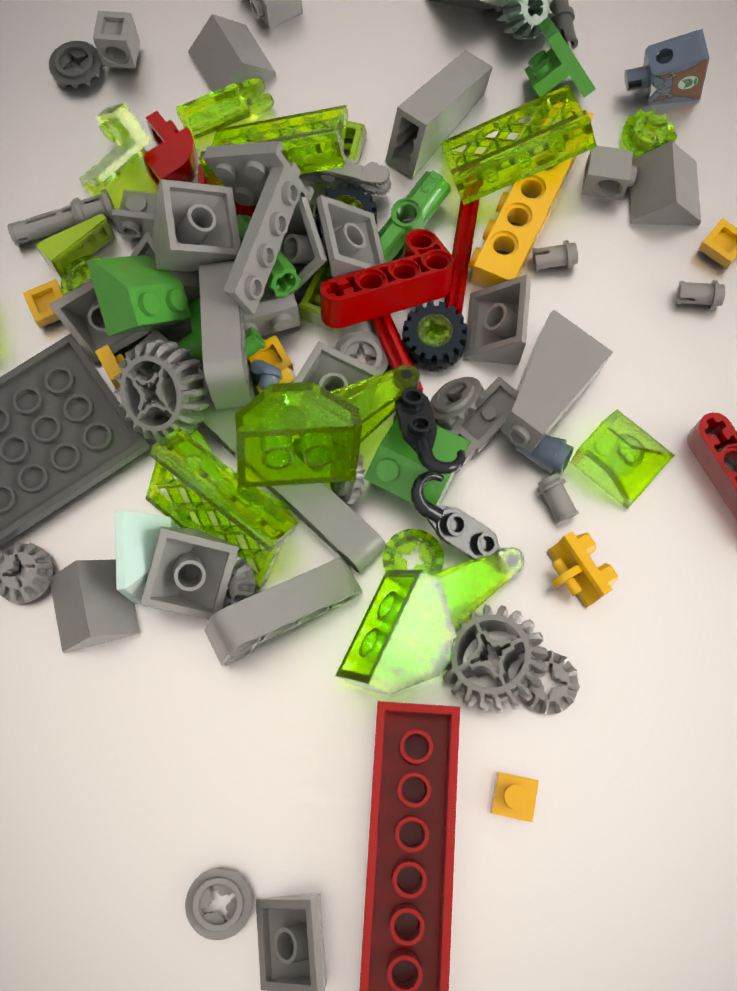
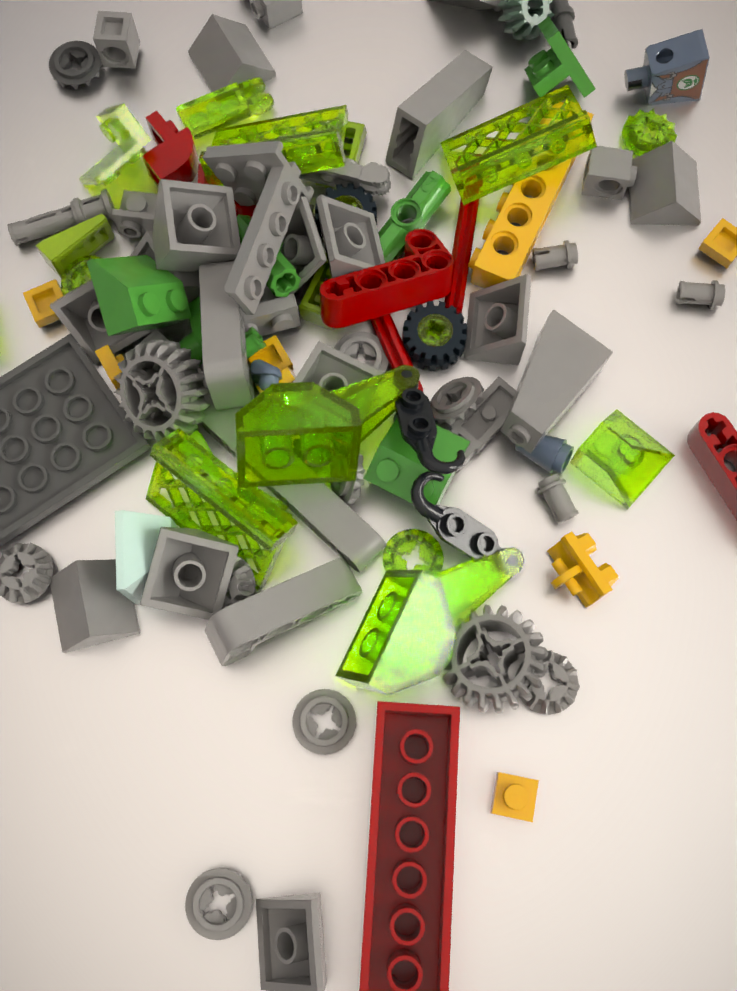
(318, 703): none -> light grey gear

